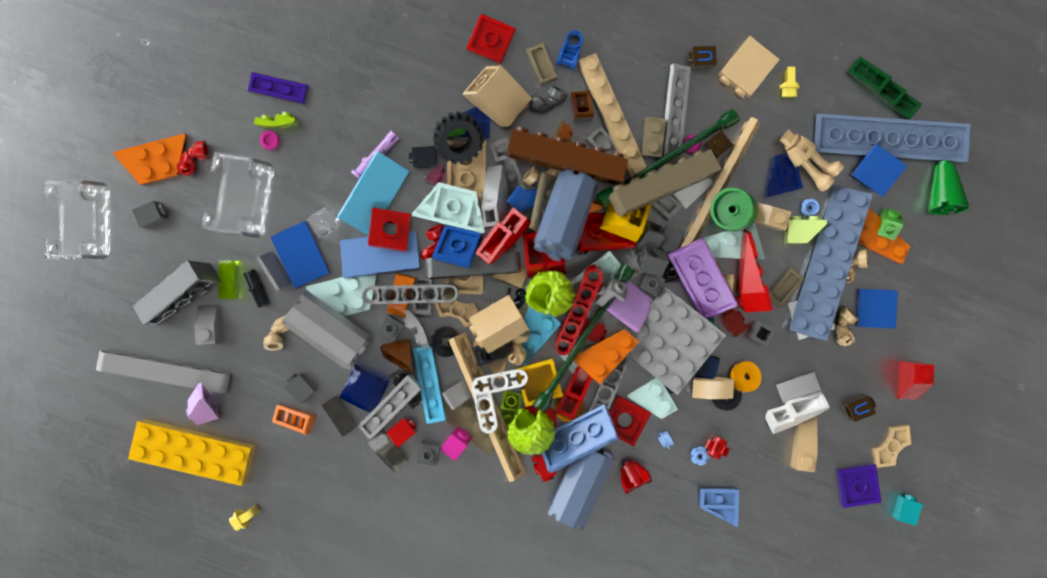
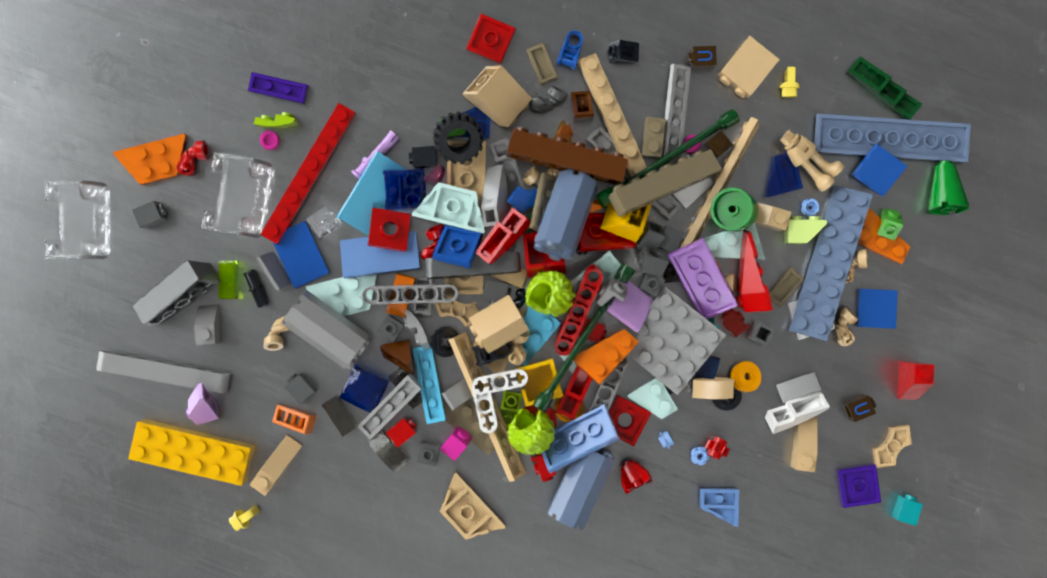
(276, 465): none -> tan slope
(308, 173): none -> red plate
(404, 188): none -> clear blue slope
(468, 510): none -> tan wing
(623, 51): none -> black bracket

